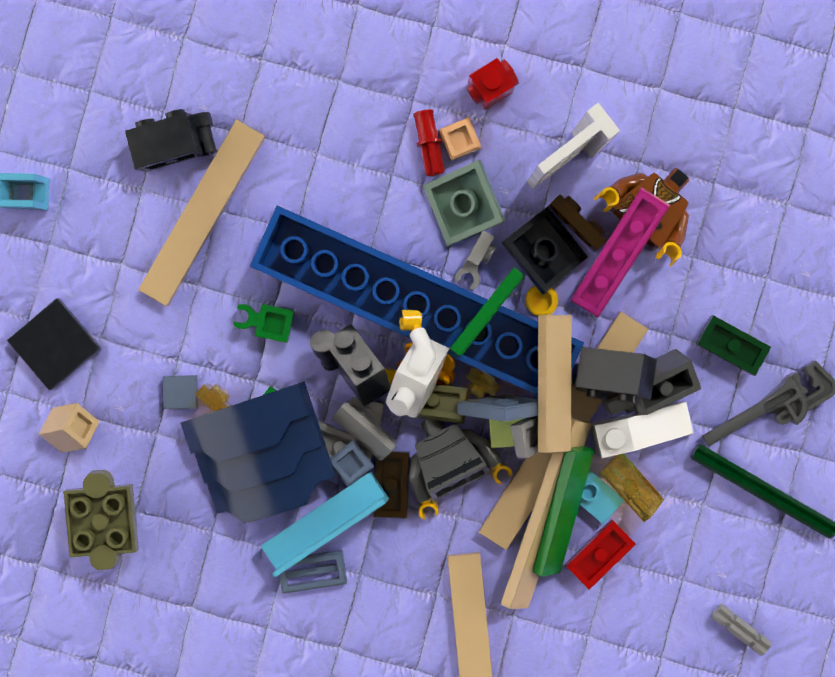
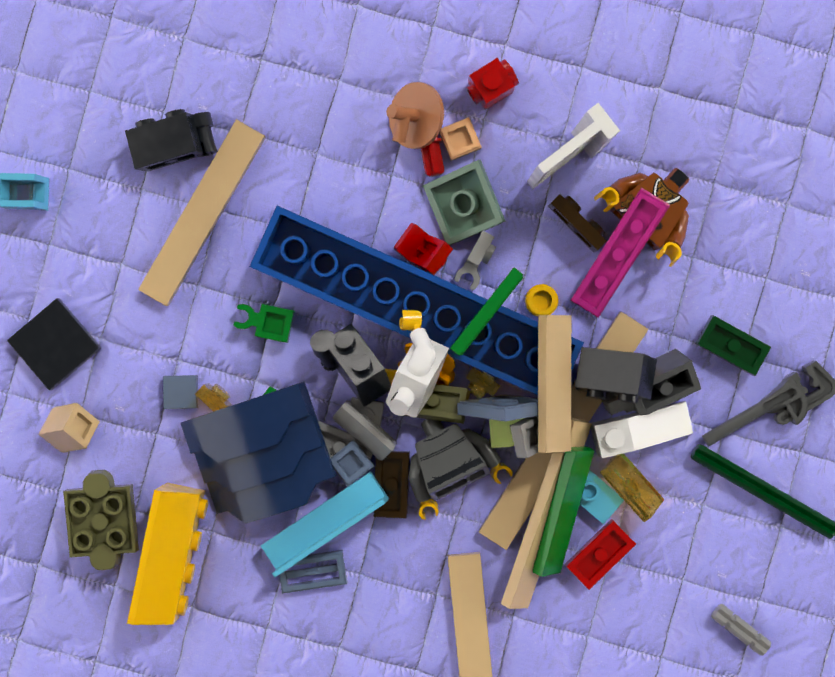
(167, 555): none -> yellow slope
(416, 115): none -> nougat shield
(422, 249): none -> red bracket
(544, 250): black slope -> none

